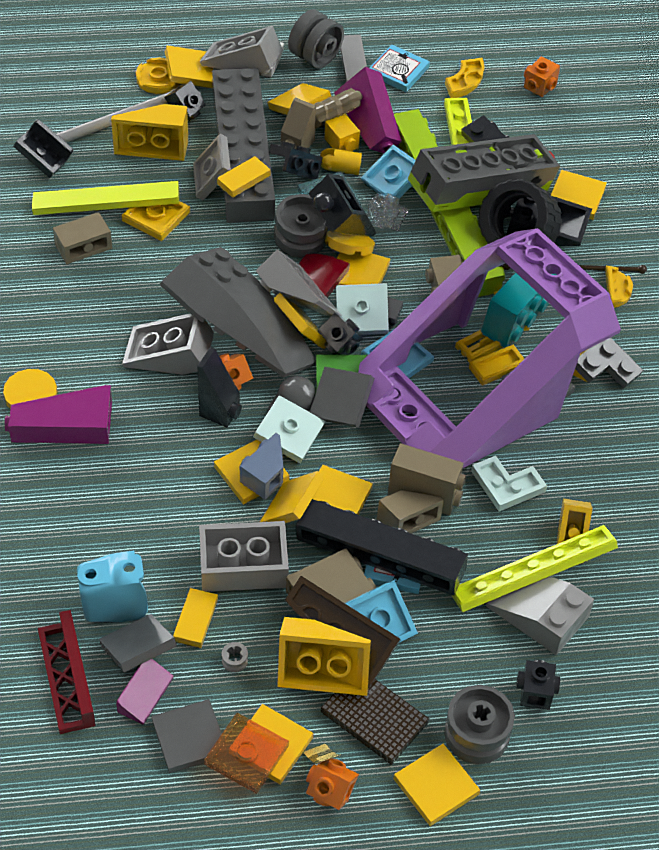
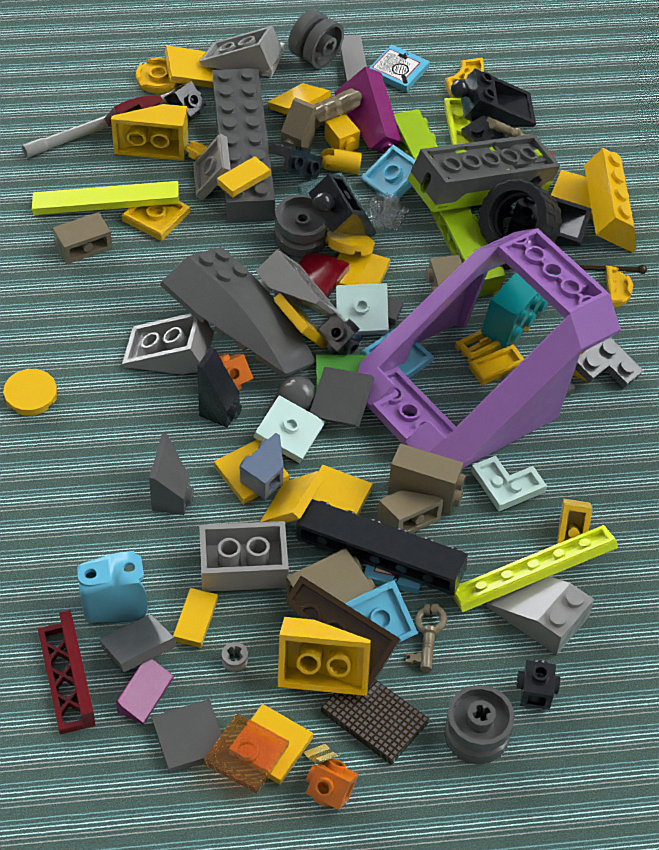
(43, 148): black bracket -> none
(63, 418): magenta slope -> none
(132, 105): none -> dark red slope
(169, 480): none -> dark grey slope
(195, 149): none -> yellow plate
(429, 633): none -> dark tan piece
(436, 784): yellow tile -> none
(494, 98): none -> black slope
(505, 129): none -> dark tan piece
(541, 76): orange brick -> none
(610, 199): none -> yellow slope

